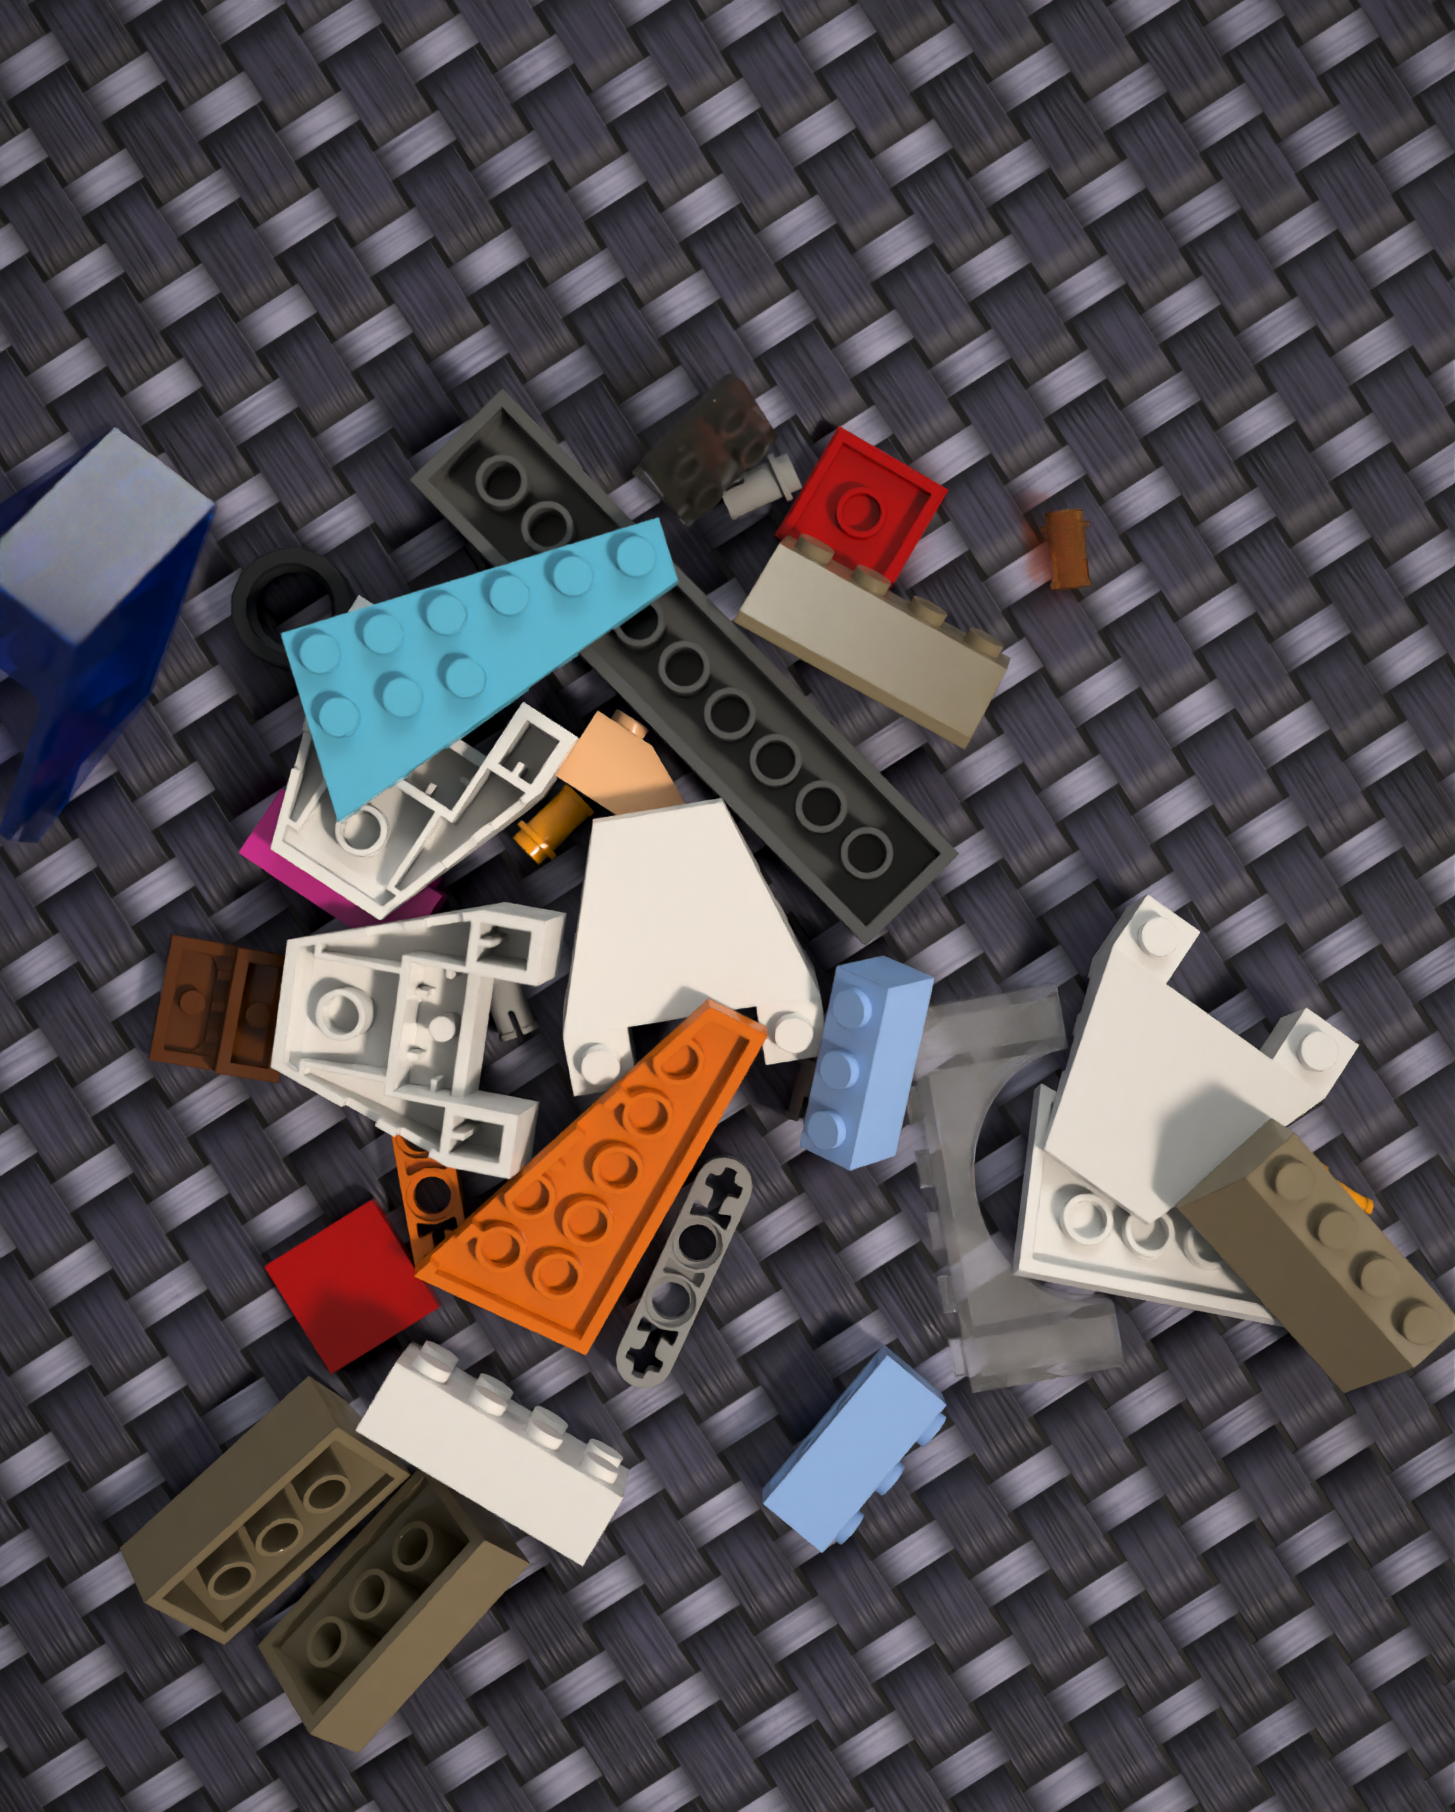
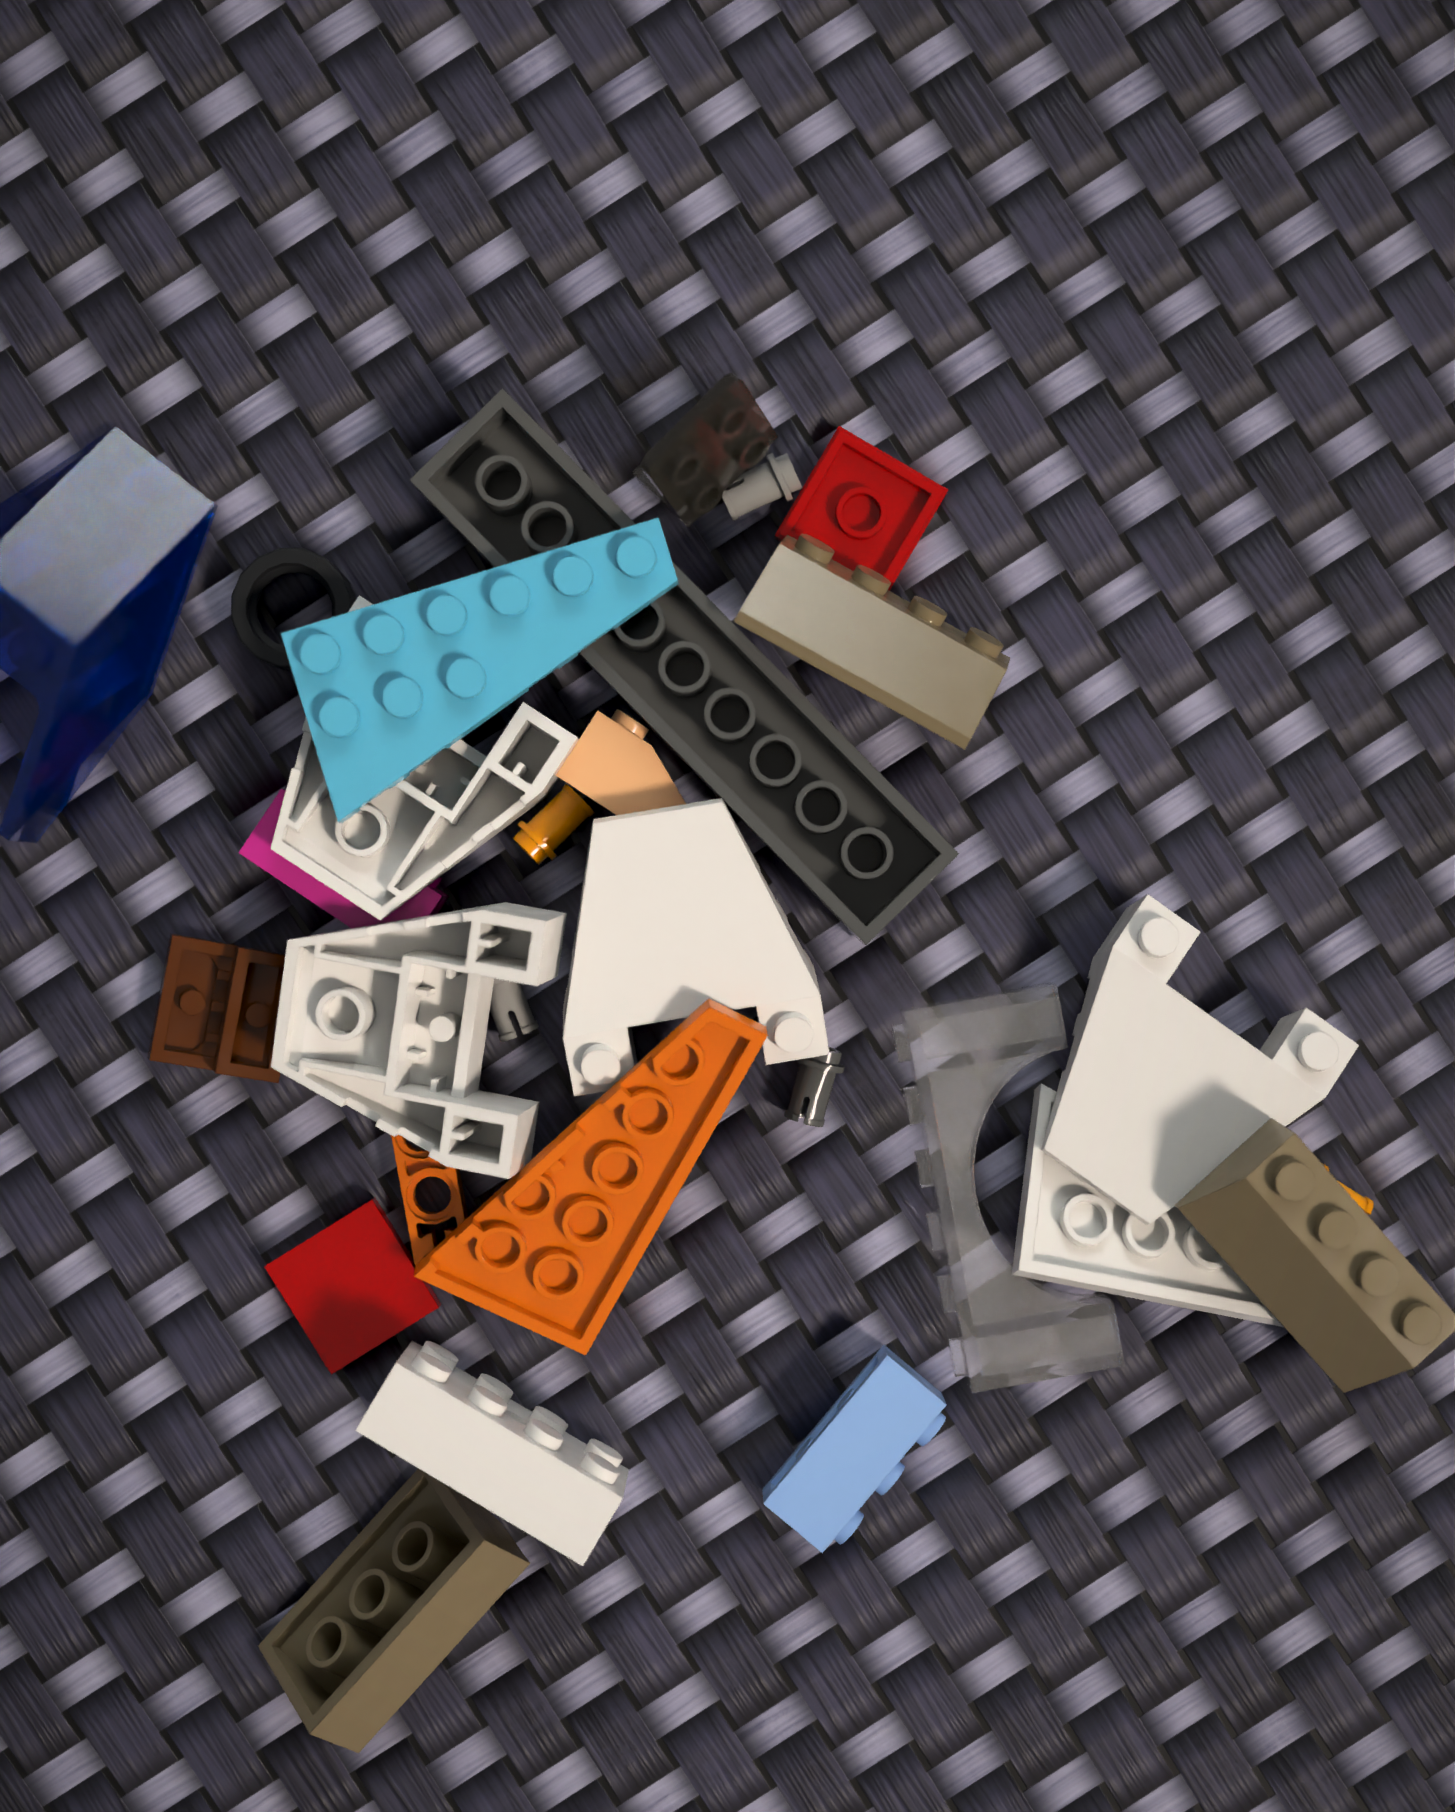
(262, 1513): dark tan slope -> none
(680, 1269): light grey beam -> none
(866, 1061): light blue brick -> none
(1067, 549): clear orange pin -> none

